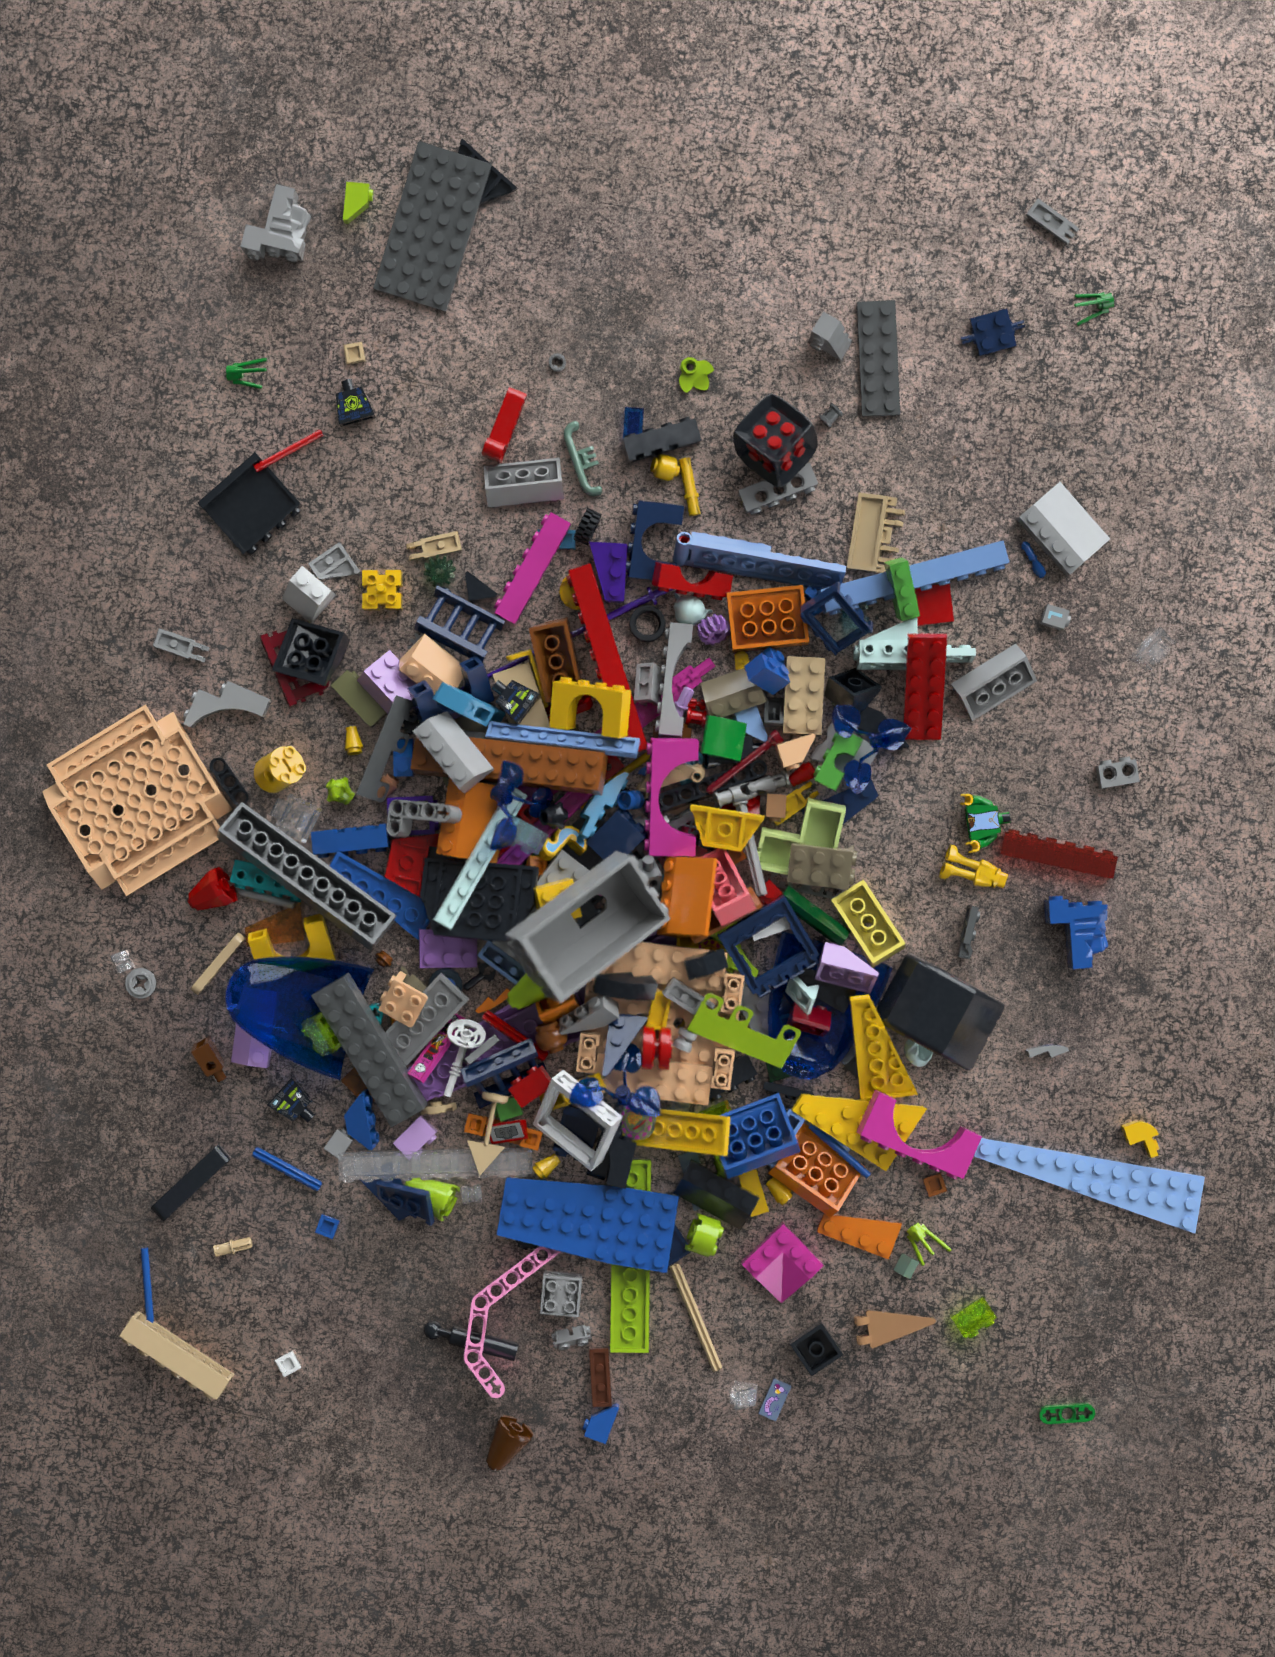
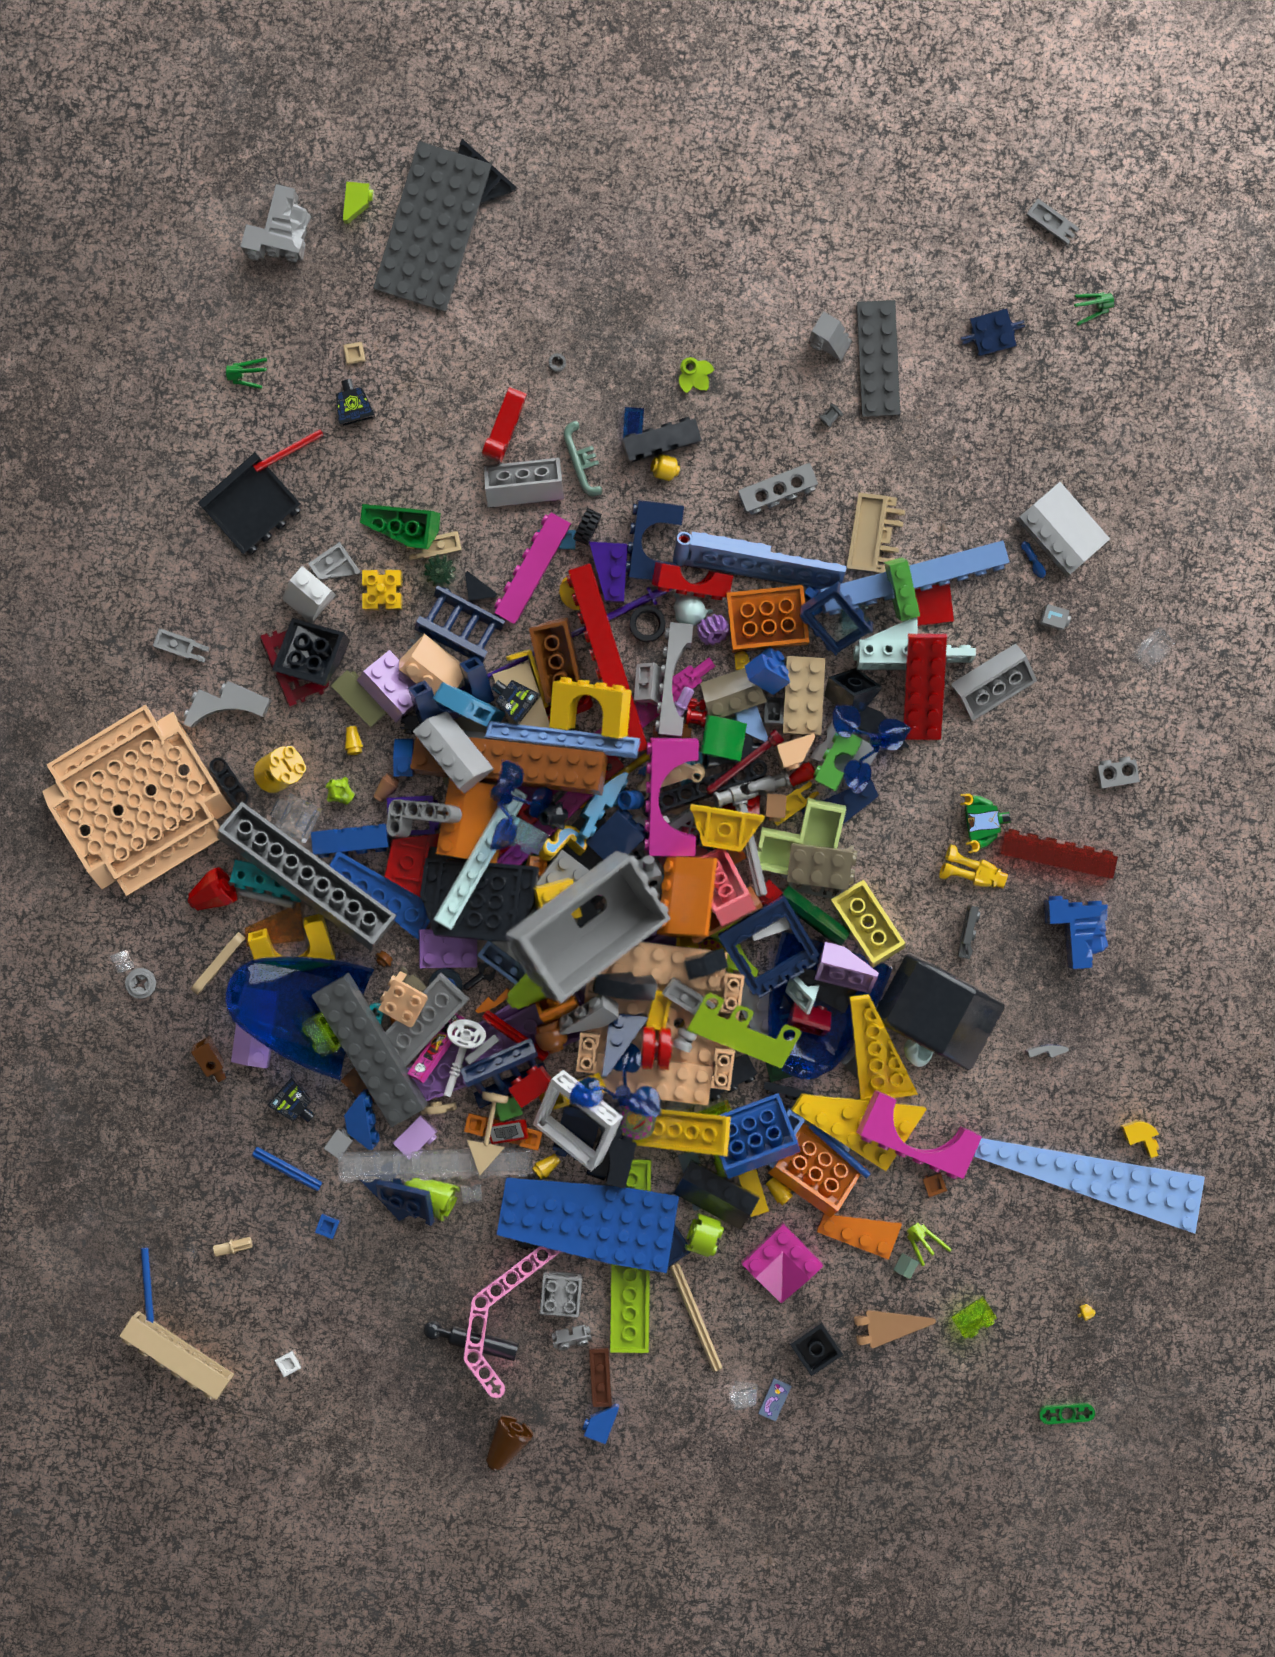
(191, 1182): black beam -> none
(385, 744): dark grey piece -> none
(409, 526): none -> green wedge
(691, 495): yellow pin -> none
(775, 440): black piece -> none
(1086, 1312): none -> yellow piece

